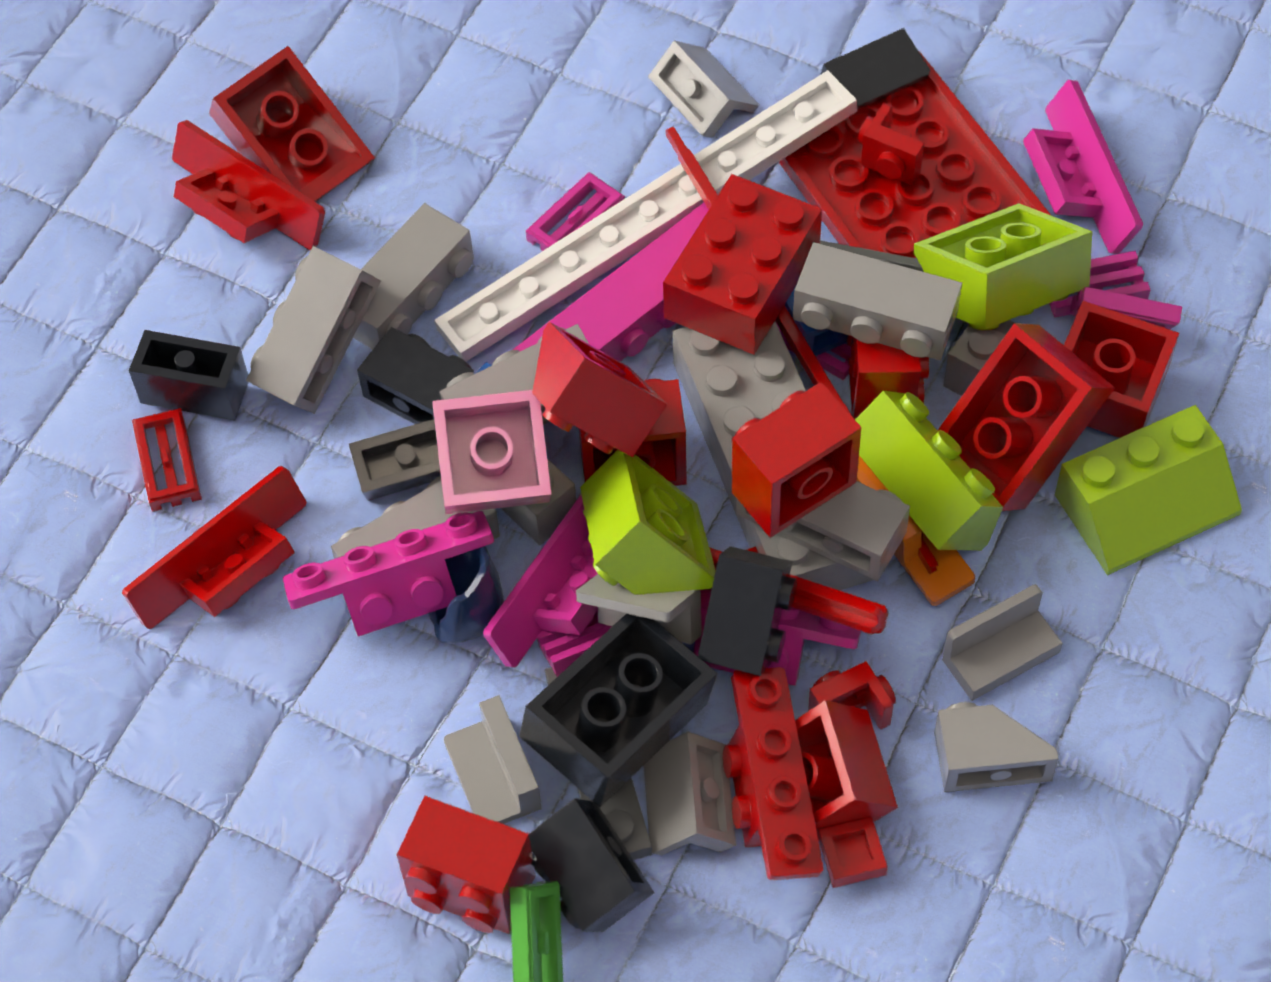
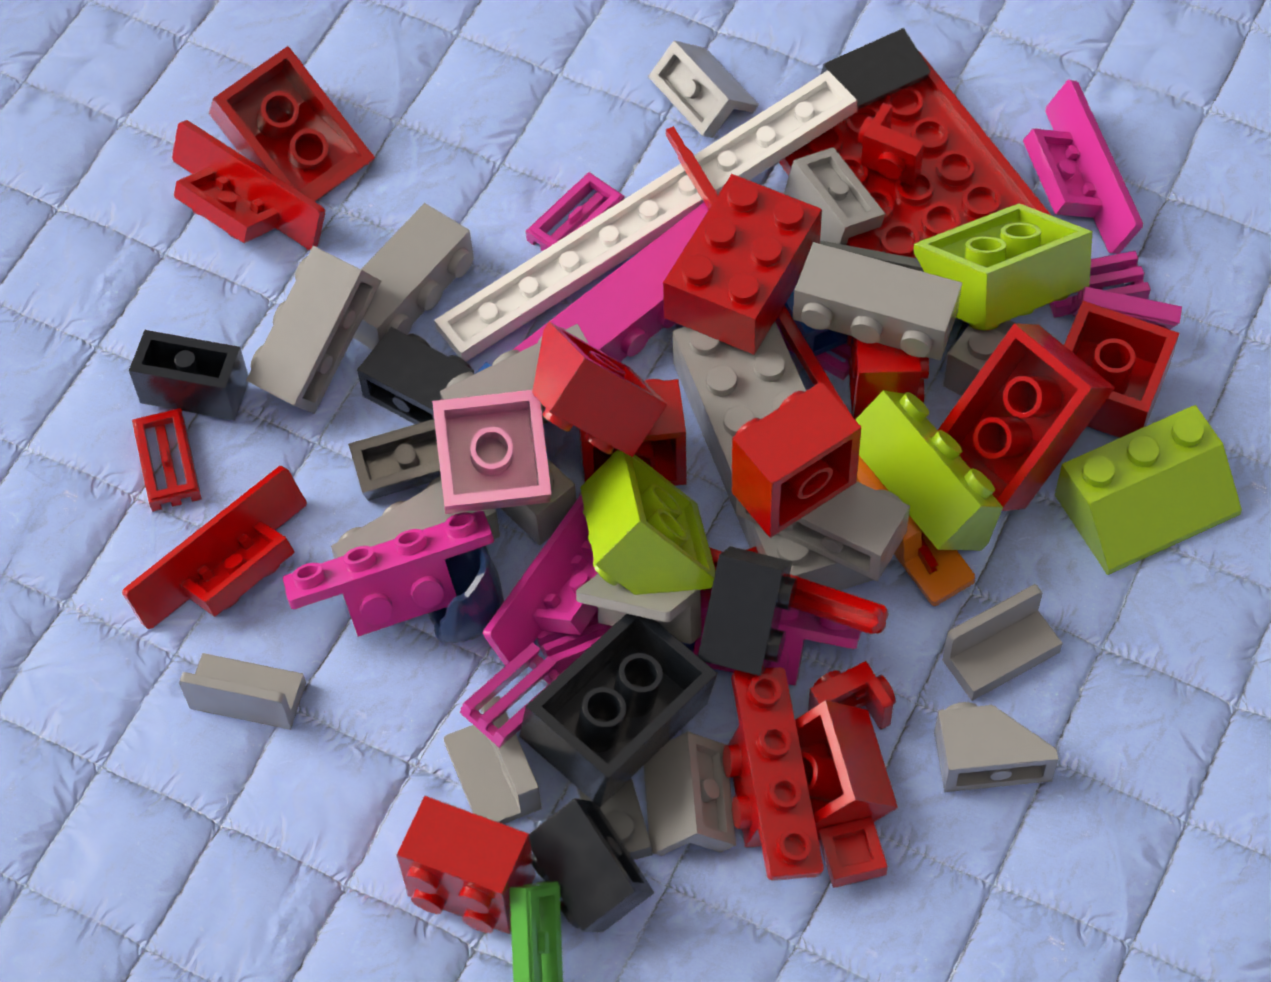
(244, 690): none -> light grey panel
(540, 670): none -> dark pink tile
(830, 184): none -> light grey panel

